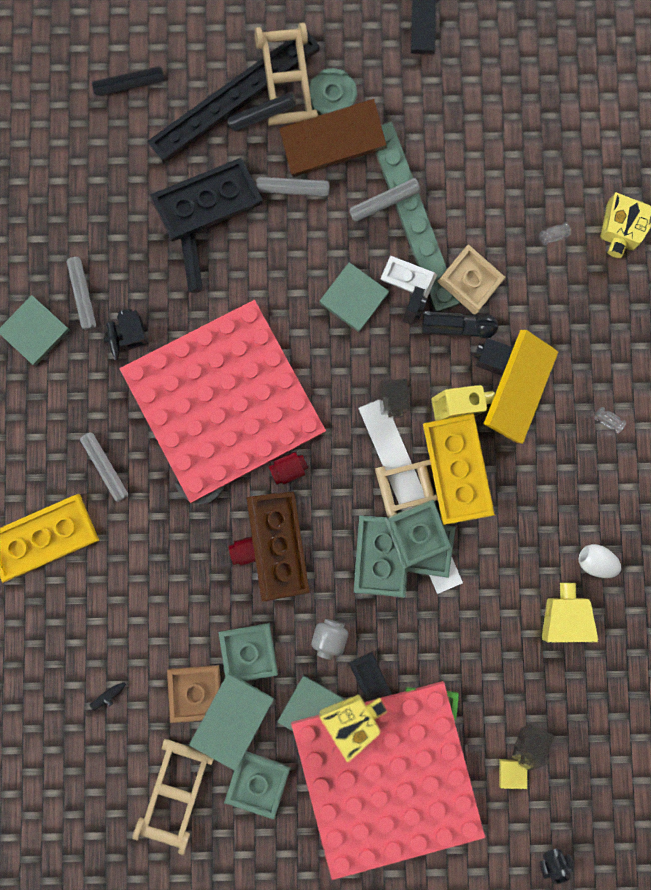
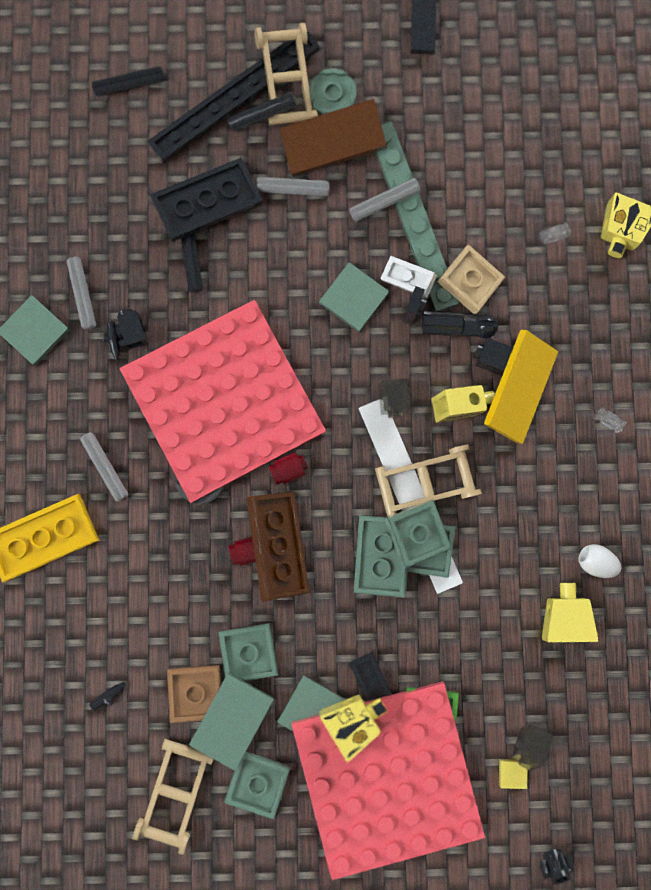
(329, 639): light grey head -> none
(458, 469): yellow tile -> none

